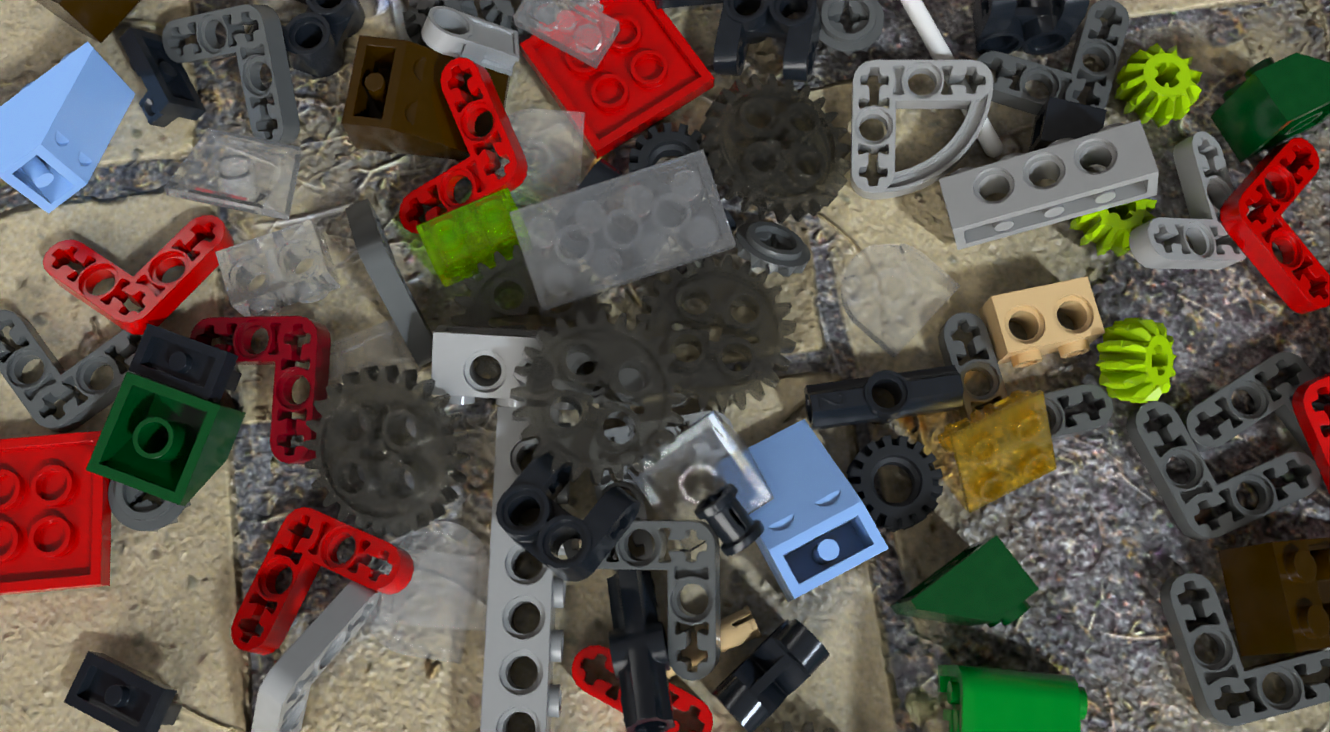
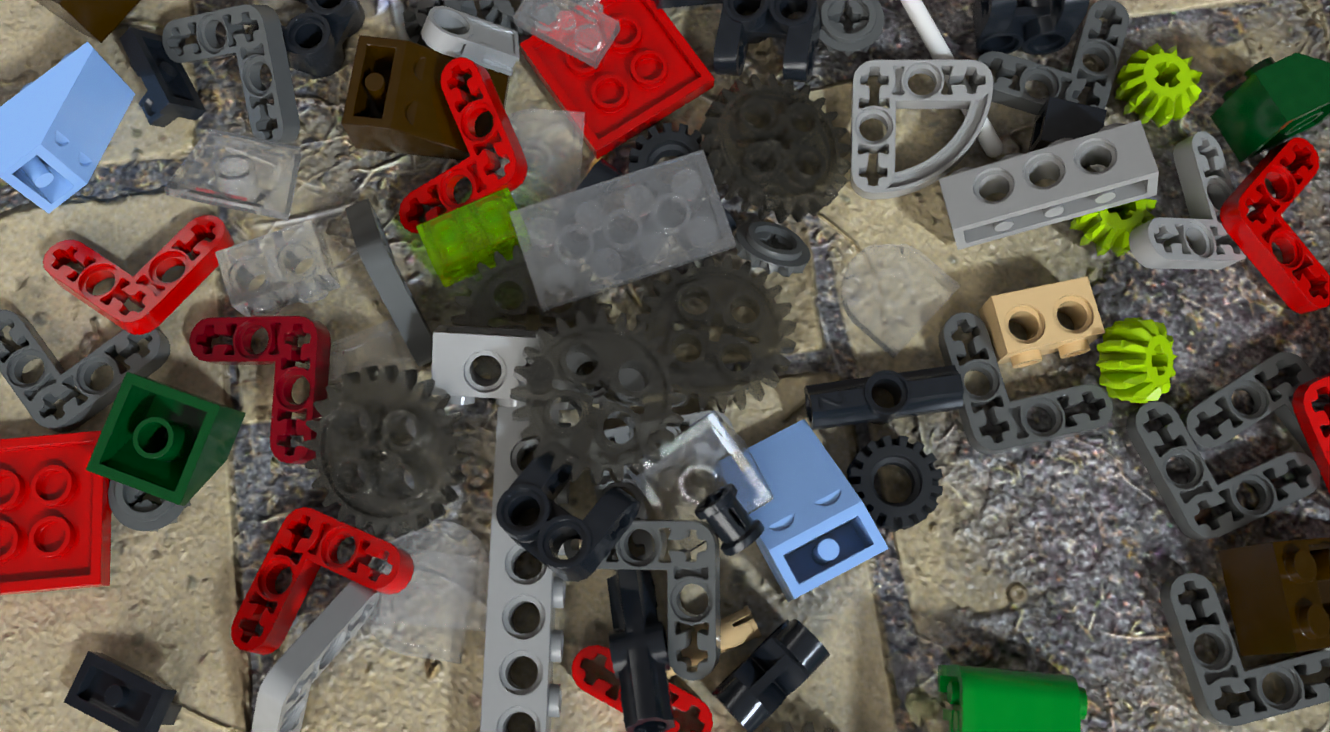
(185, 364): black hinge -> none
(972, 588): dark green slope -> none
(1001, 448): clear yellow hinge -> none

